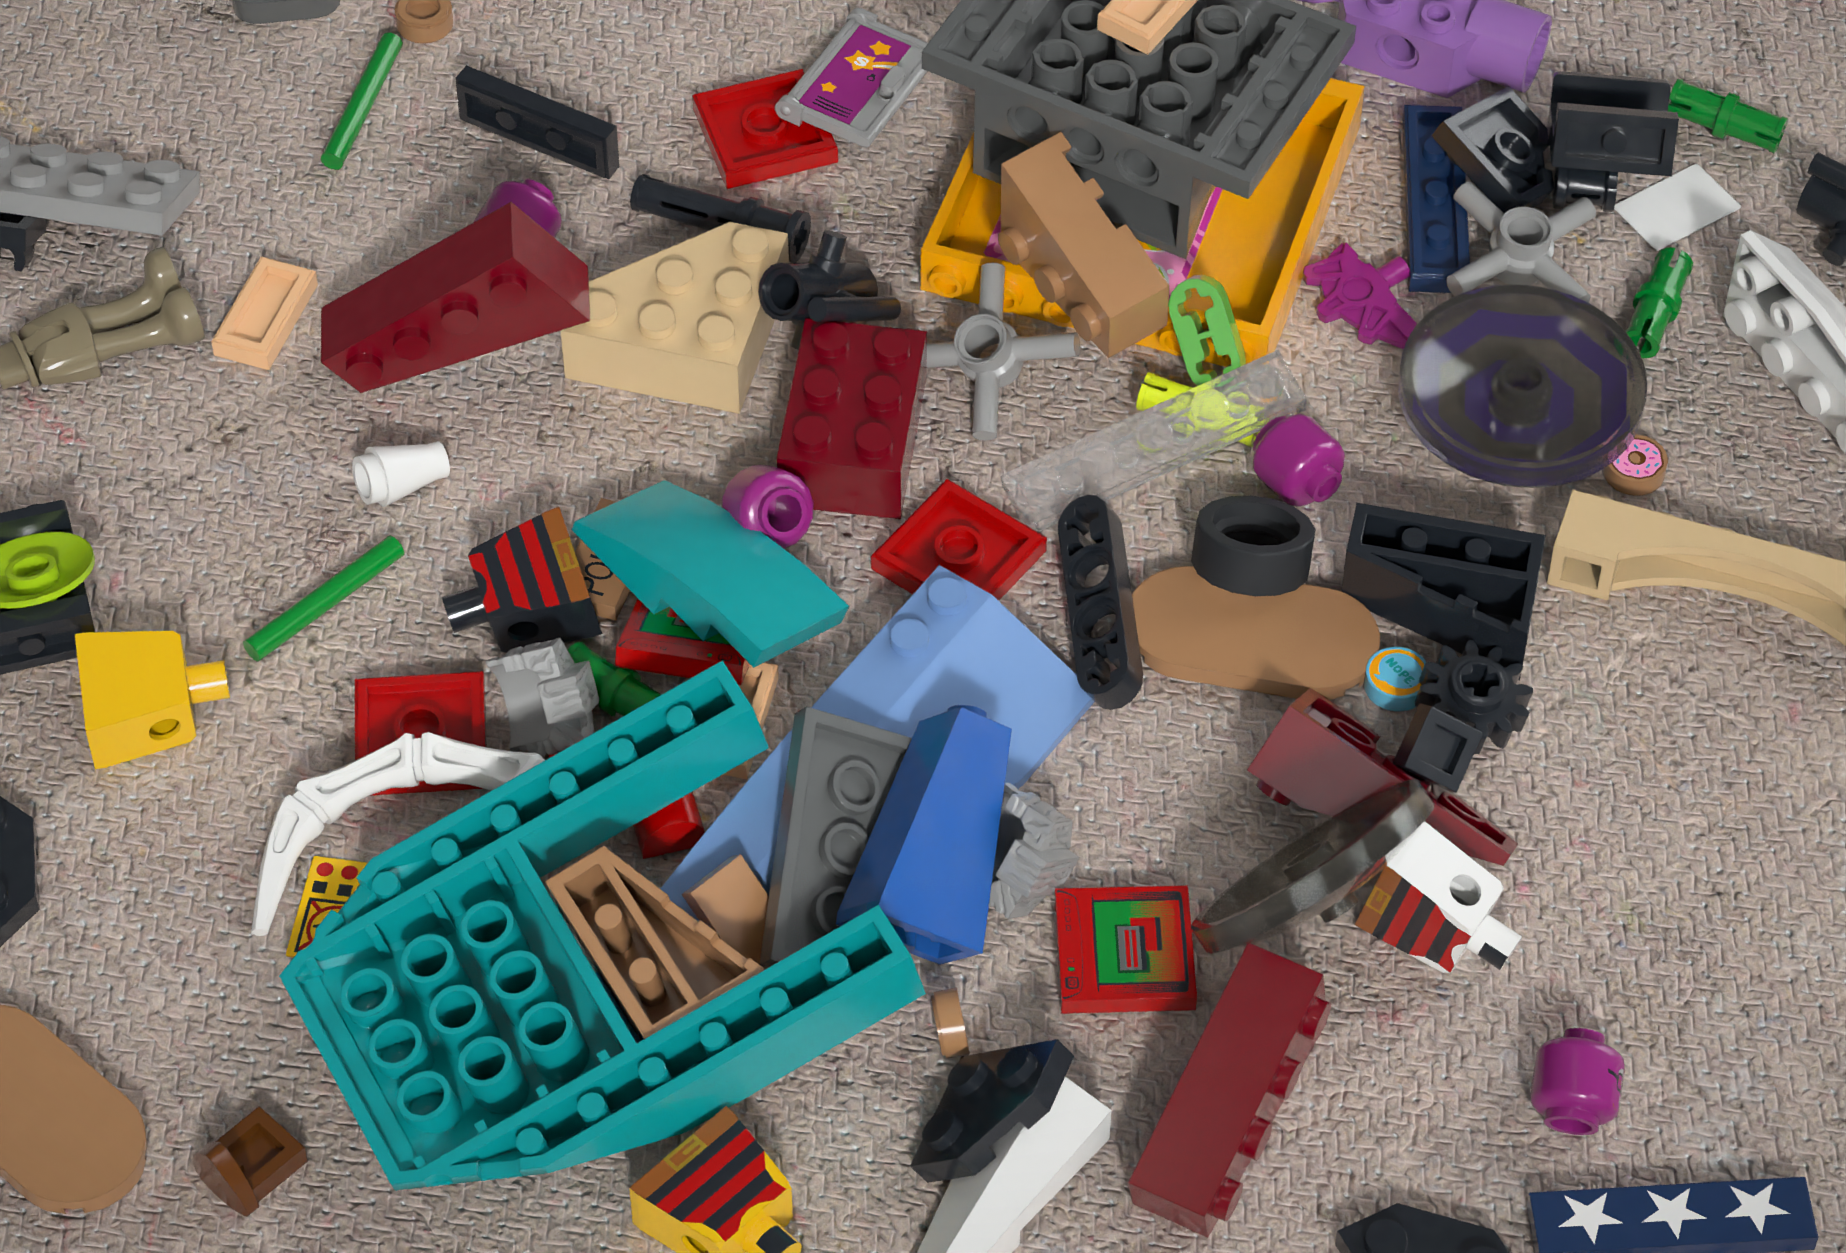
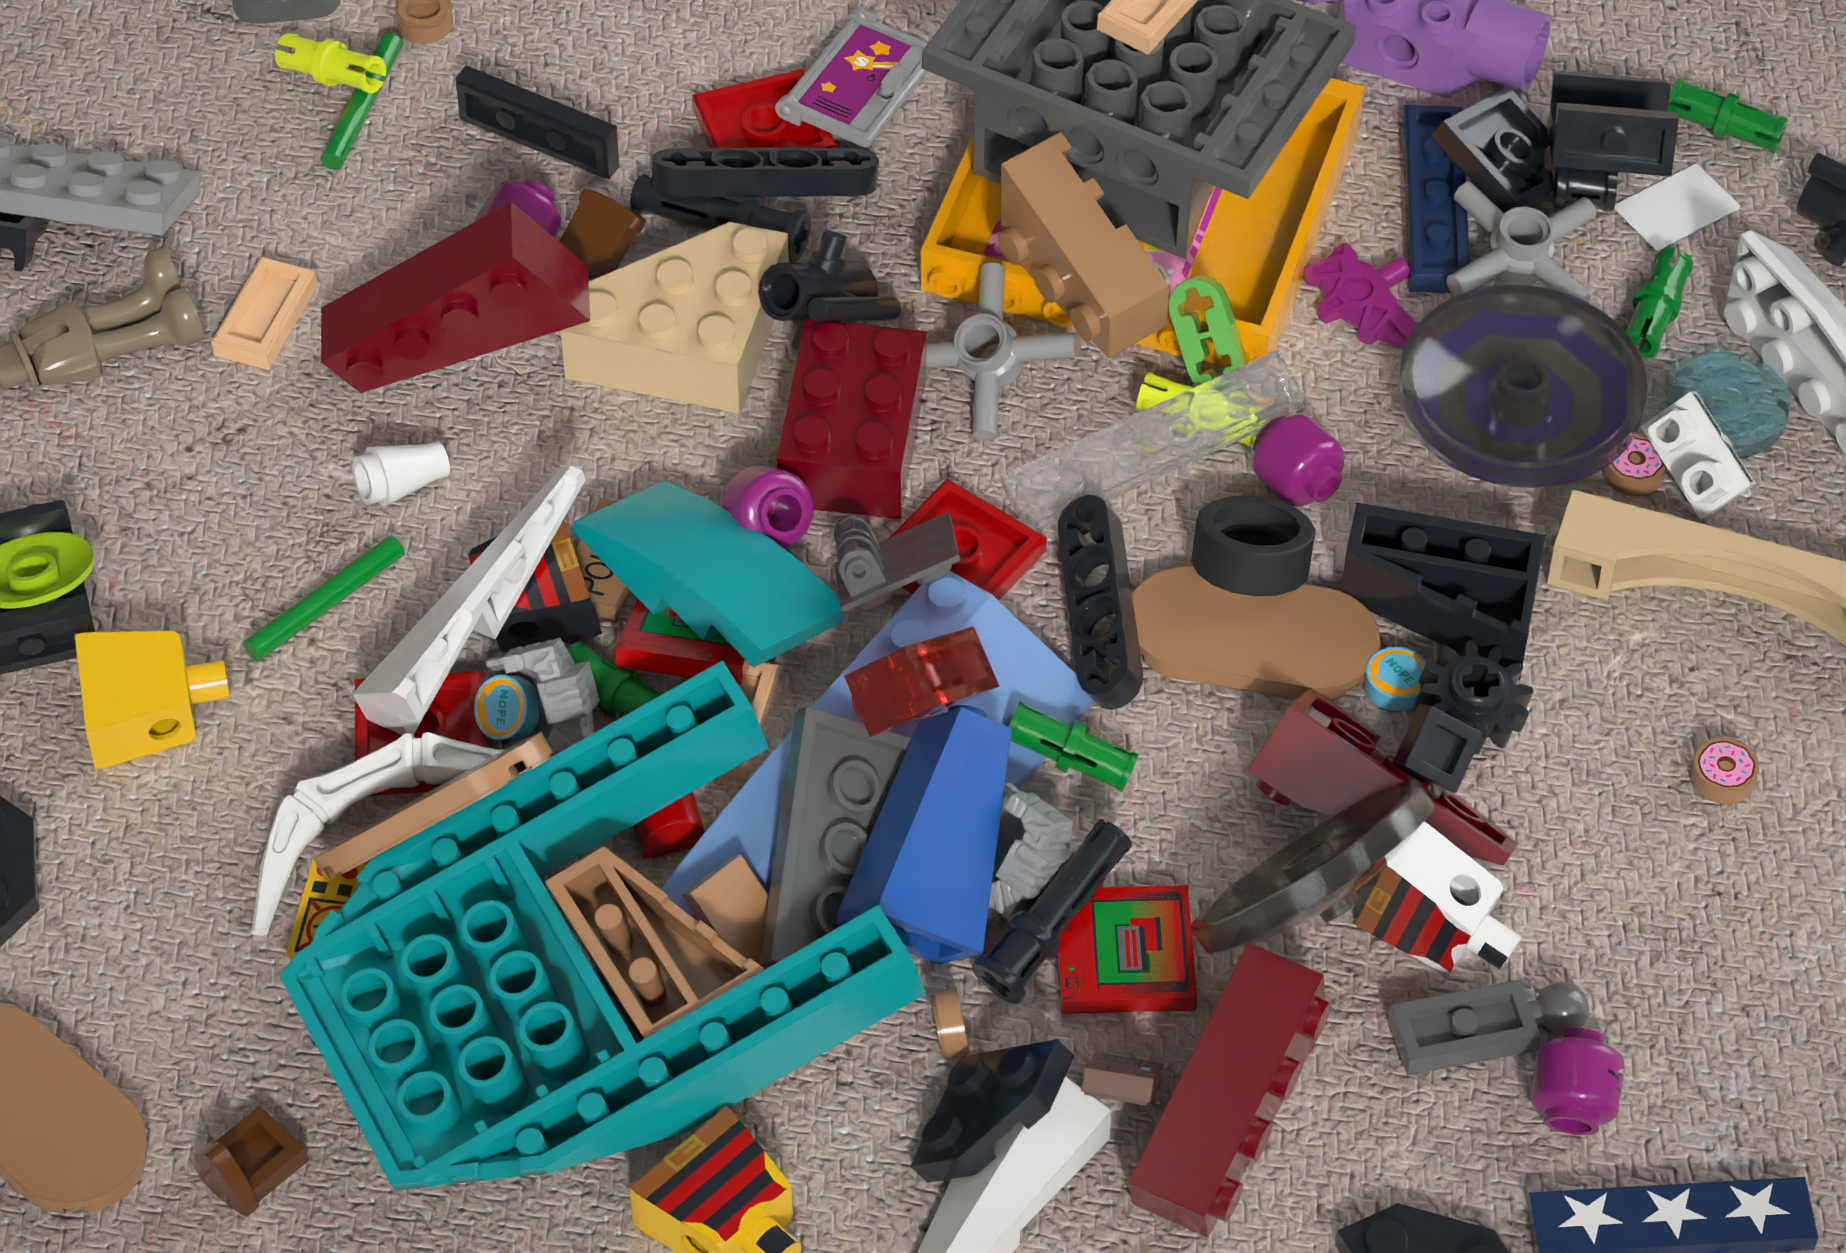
(330, 62): none -> neon yellow pin
(433, 806): none -> medium nougat tile
(480, 601): none -> white wedge
(506, 707): none -> medium azure tile
(601, 232): none -> reddish brown tile
(764, 172): none -> black beam
(872, 570): none -> dark grey hinge
(920, 681): none -> clear red brick
(1037, 932): none -> black pin
(1072, 746): none -> green pin
(1122, 1078): none -> reddish brown tile
(1482, 1023): none -> dark grey plate
(1698, 455): none -> white hips
(1724, 770): none -> tile
(1742, 397): none -> clear light blue tile

